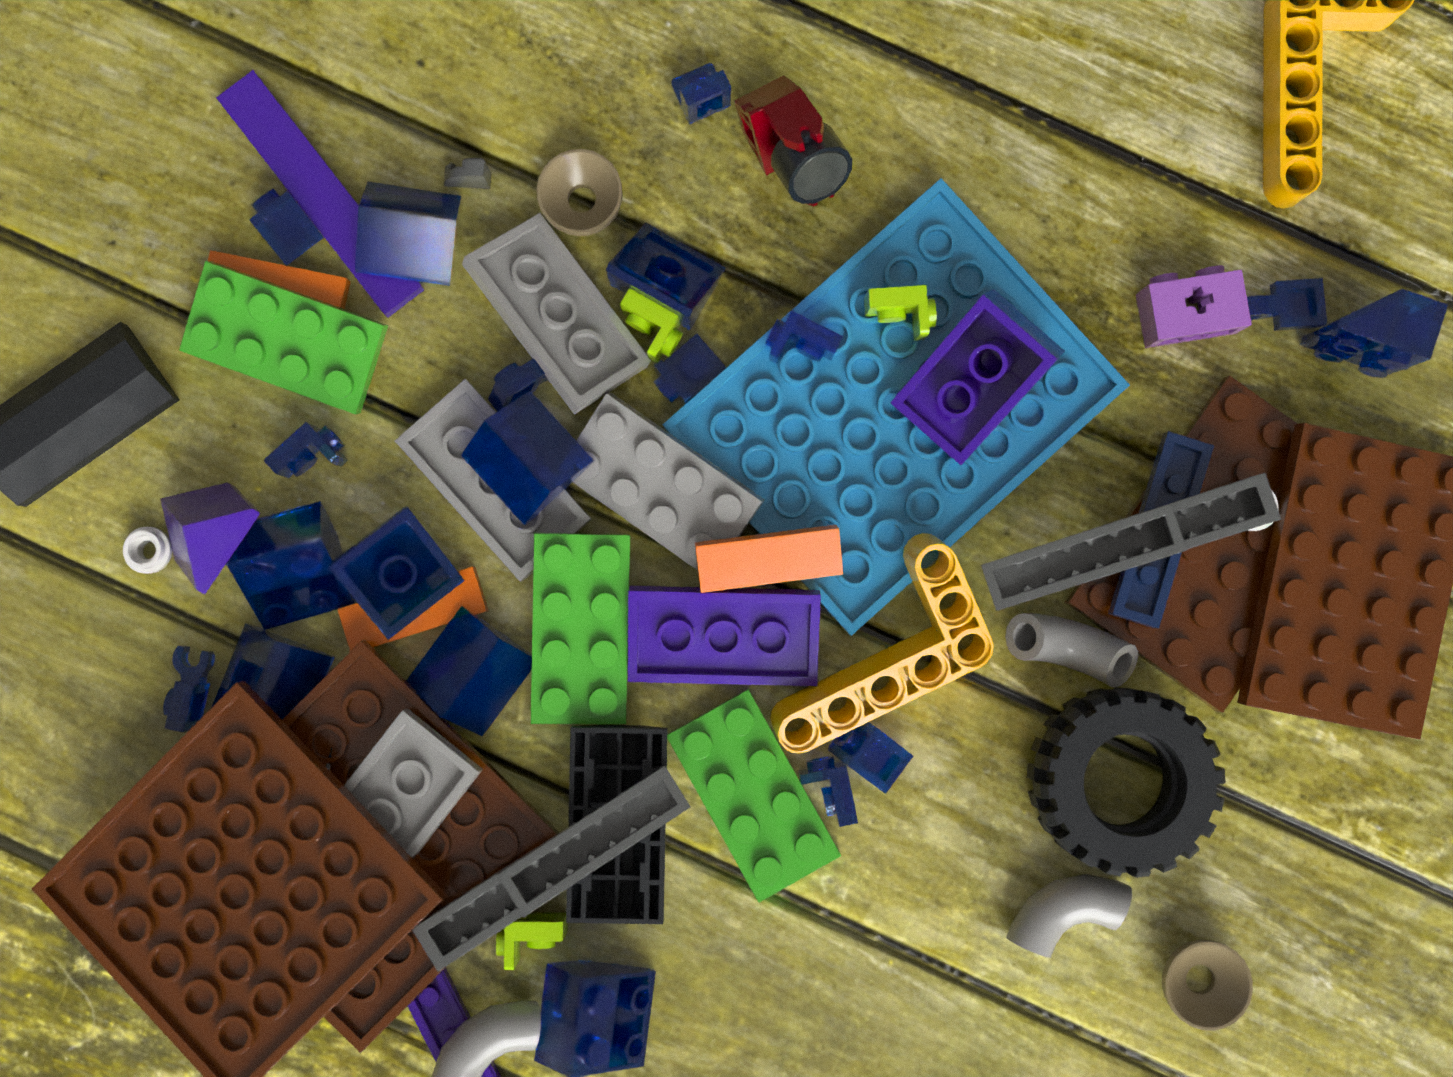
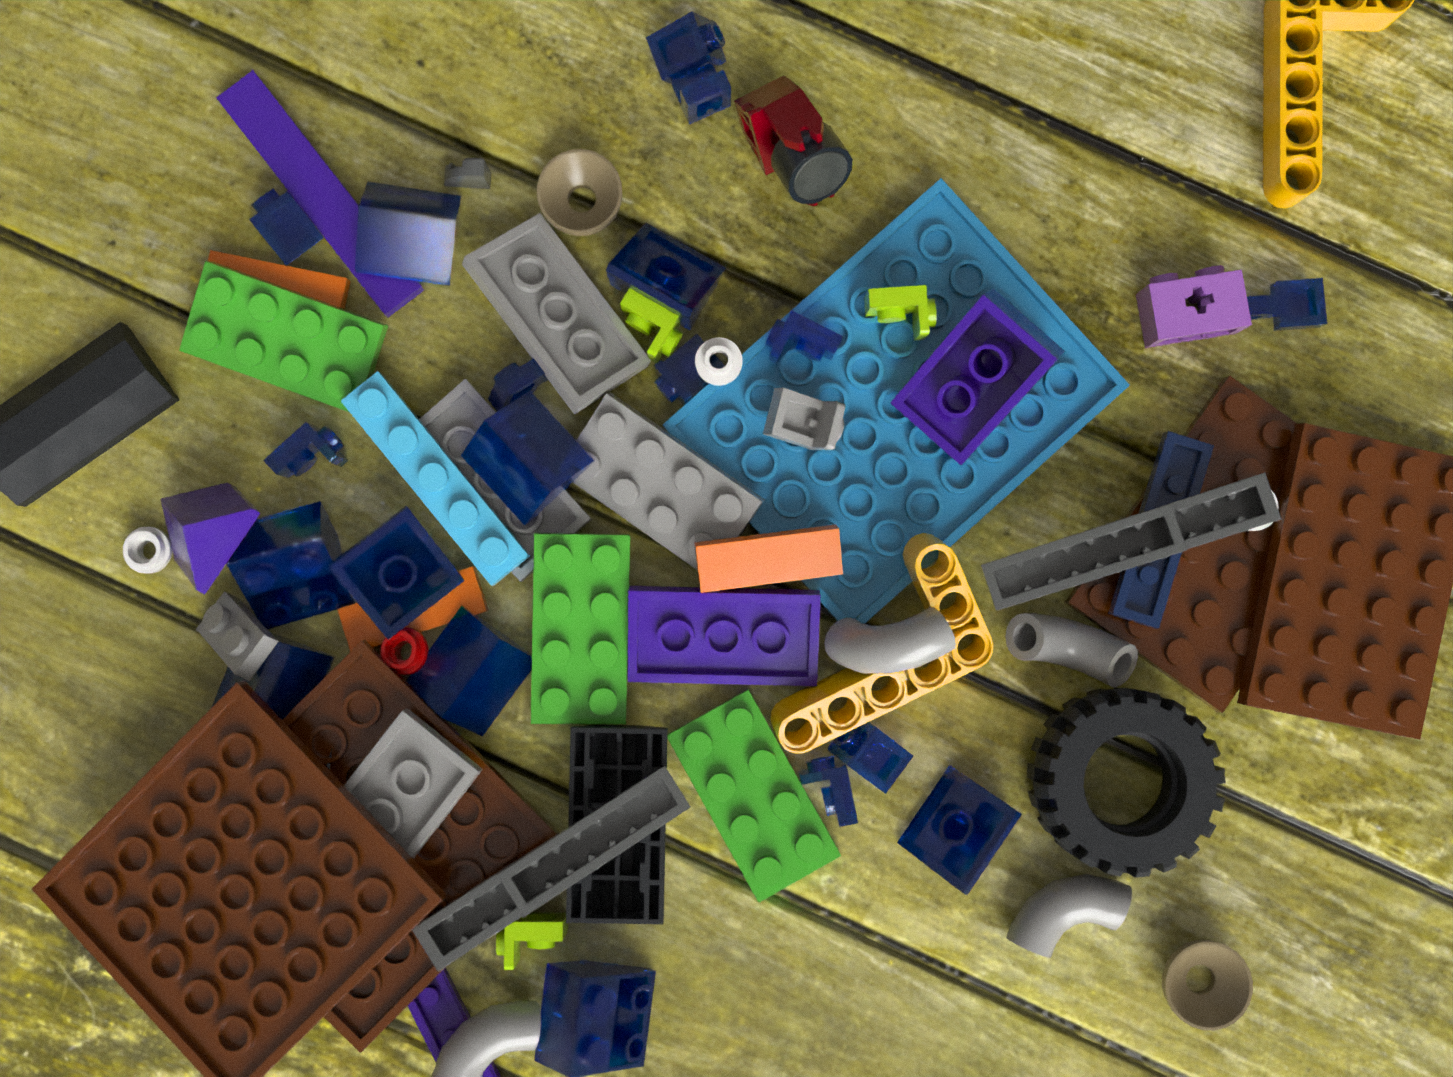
(187, 700): clear blue plate -> none
(236, 635): none -> light grey plate
(392, 648): none -> red plate
(435, 478): none -> medium azure plate
(686, 45): none -> clear blue bracket
(723, 375): none -> white plate
(804, 420): none -> light grey bracket
(890, 646): none -> light grey cylinder
(959, 829): none -> clear blue slope
(1382, 335): clear blue slope -> none

